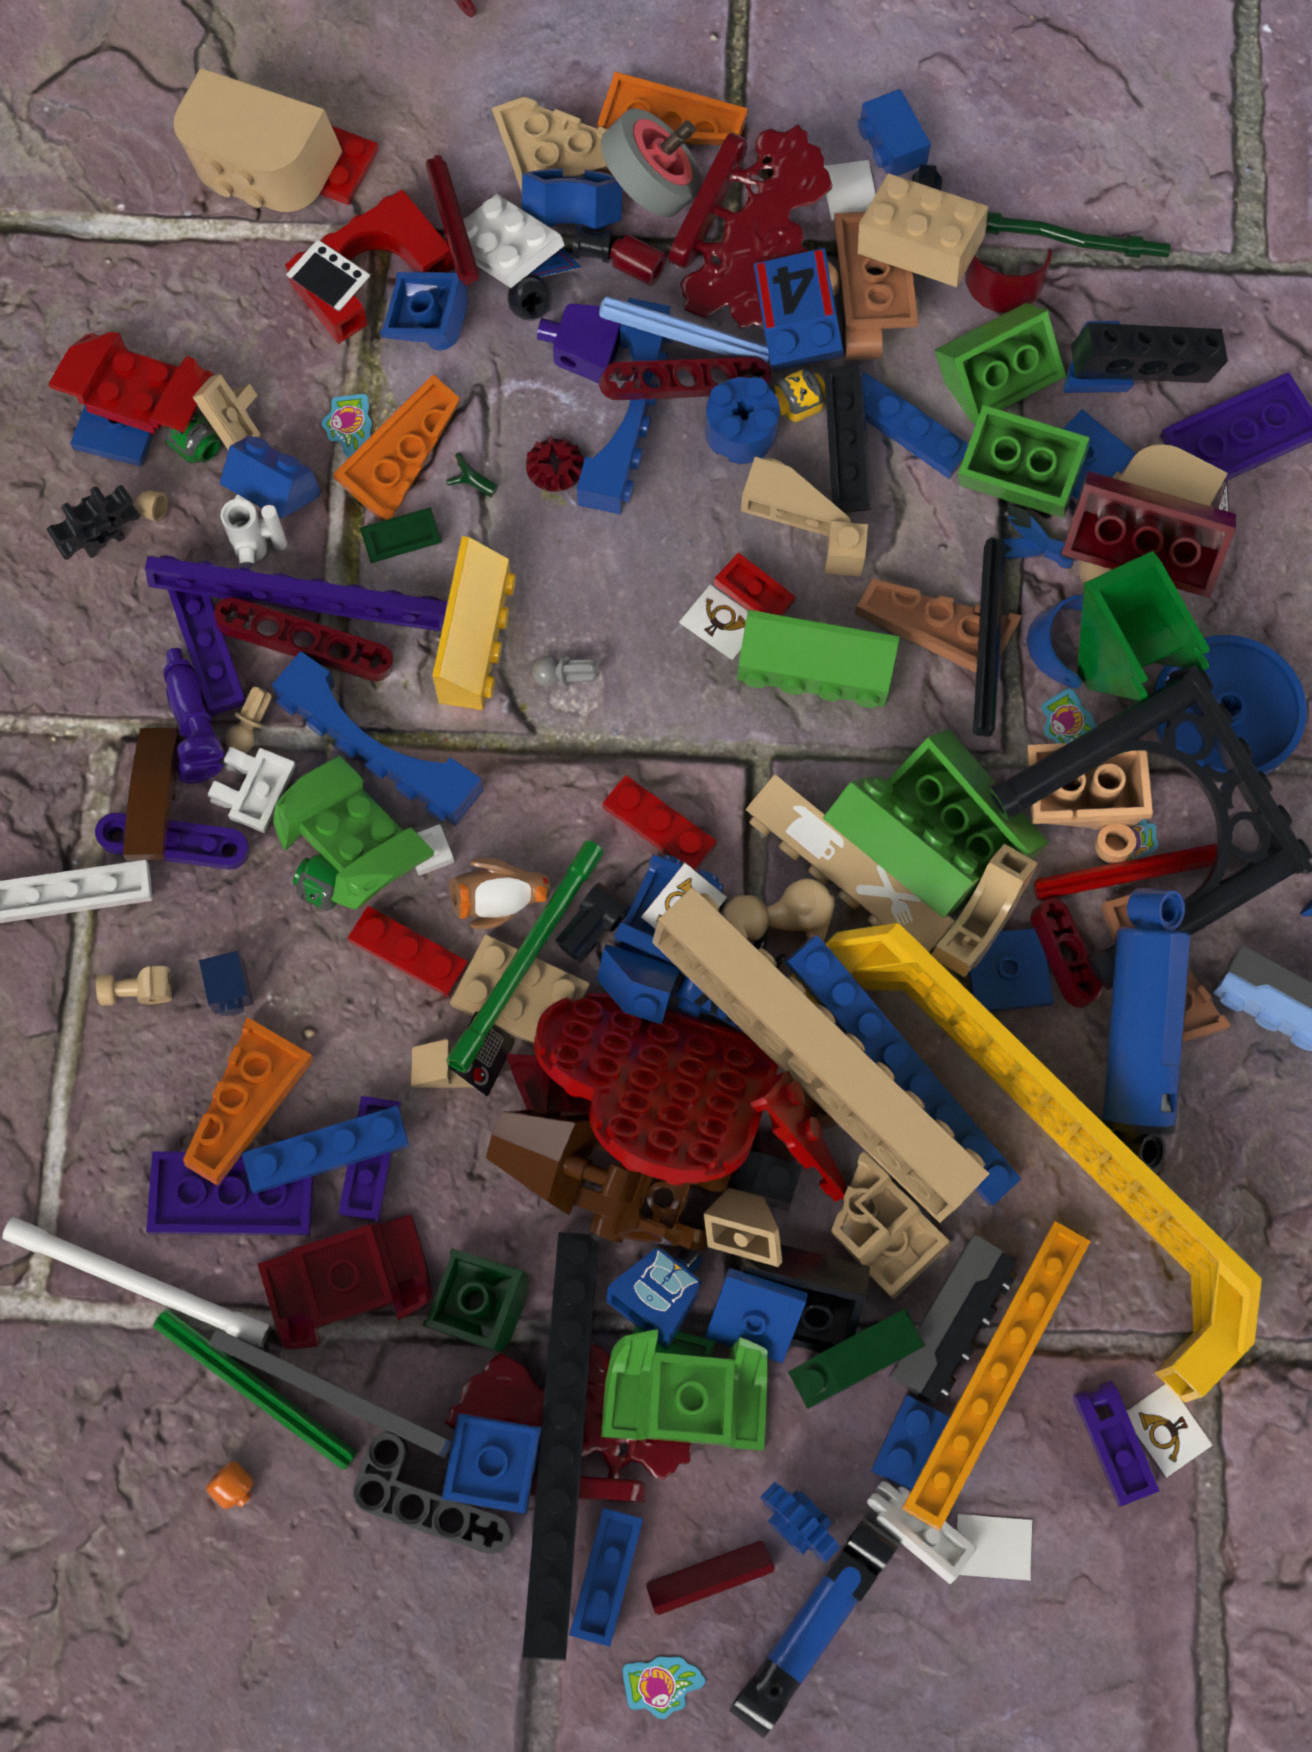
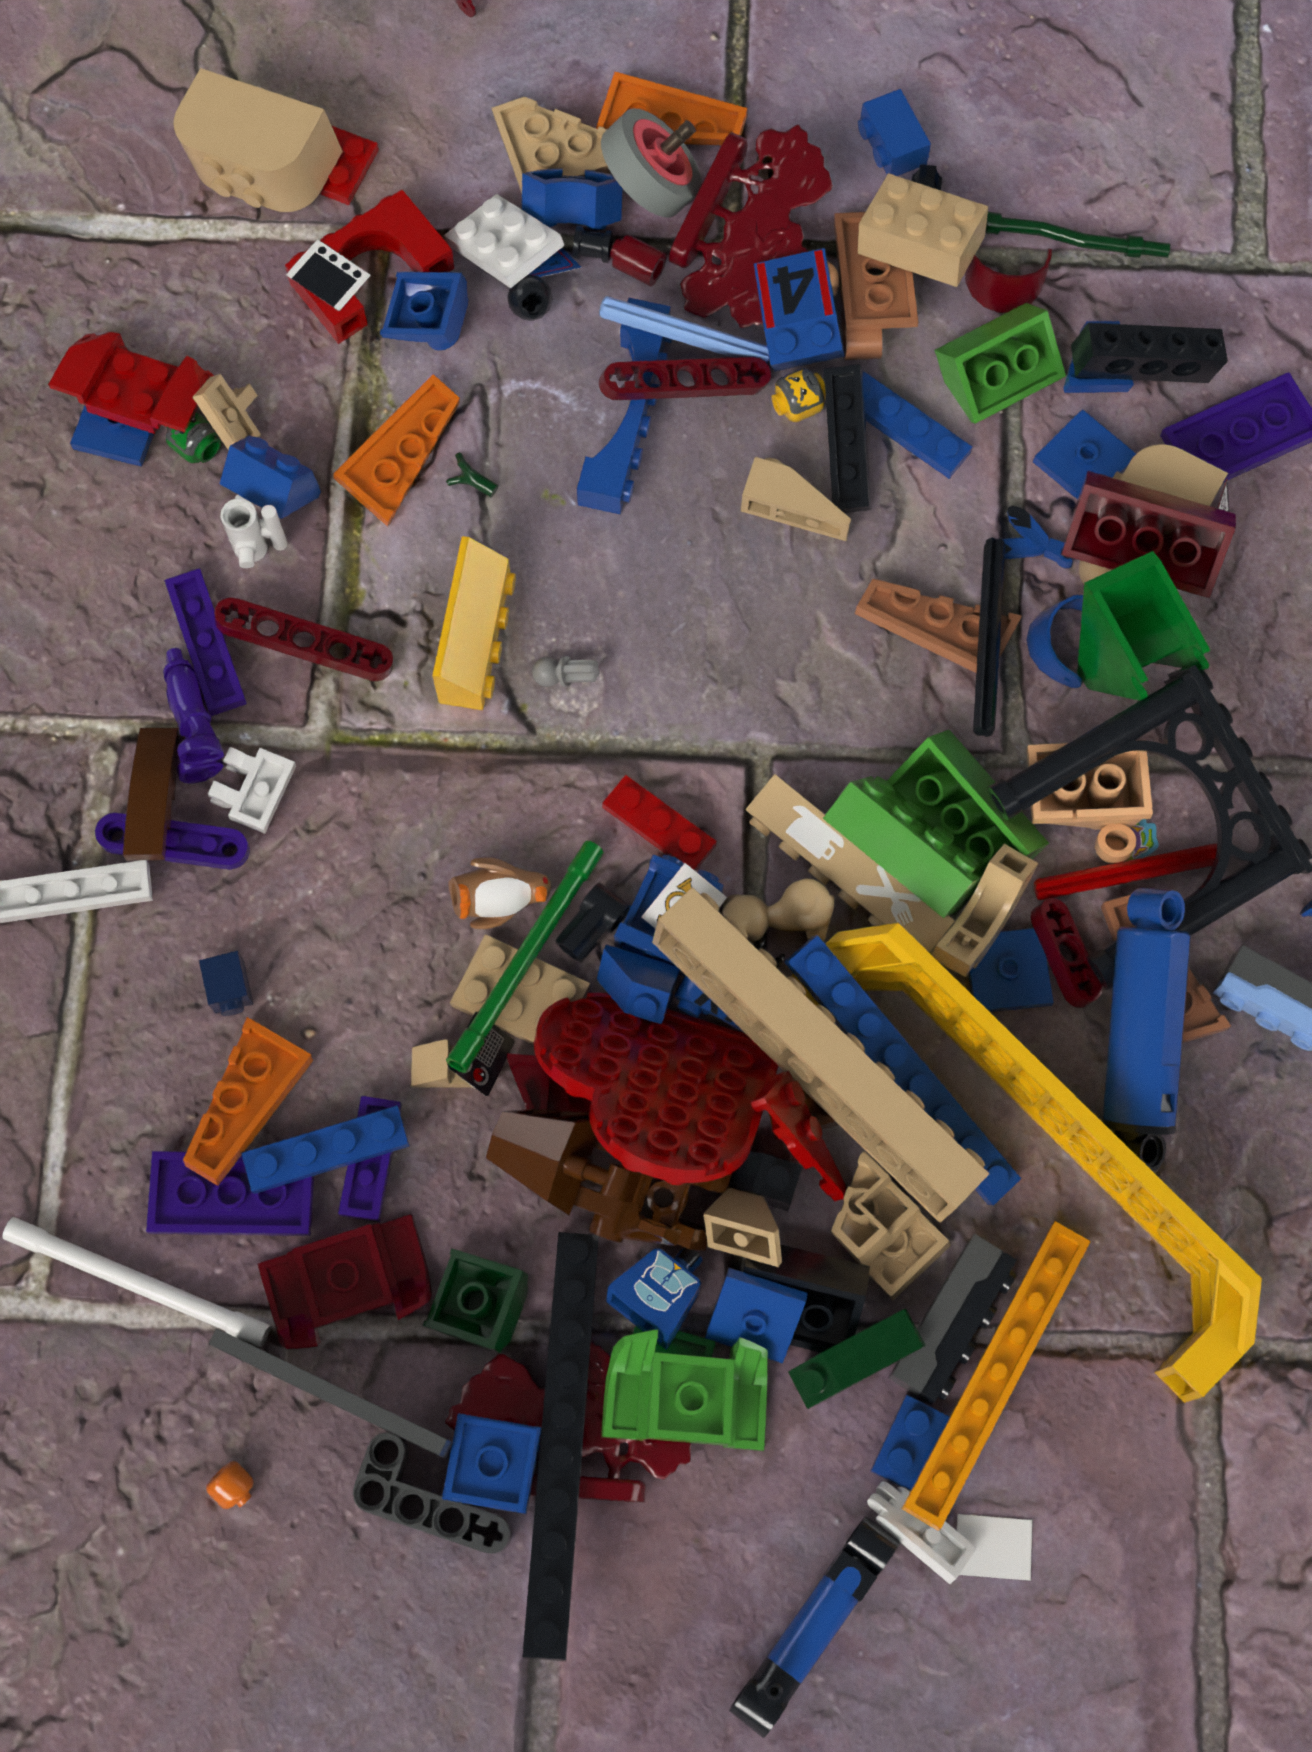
(93, 522): black gear -> none
(150, 987): tan leg -> none
(152, 504): tan hinge -> none
(242, 735): tan axle -> none
(255, 1389): green axle -> none
(294, 593): dark purple plate -> none
(316, 882): green head -> none
(348, 422): sticker -> none
(348, 832): bright green piece -> none
(400, 535): dark green tile -> none
(408, 951): red plate -> none
(442, 854): white tile -> none
(443, 787): blue arch -> none
(452, 220): dark red axle -> none
(543, 475): dark red gear -> none
(582, 340): dark purple torso -> none
(606, 1577): blue plate -> none
(660, 1684): sticker -> none
(709, 1577): dark red slope -> none
(717, 621): white sticker -> none
(742, 419): blue brick -> none
(753, 587): red plate -> none
(800, 1522): blue gear -> none
(817, 659): bright green slope -> none
(846, 548): tan brick -> none
(851, 188): white sticker -> none
(1023, 461): bright green brick -> none
(1066, 717): sticker -> none
(1116, 1444): dark purple plate -> none
(1168, 1430): white sticker -> none
(1259, 694): blue dish -> none

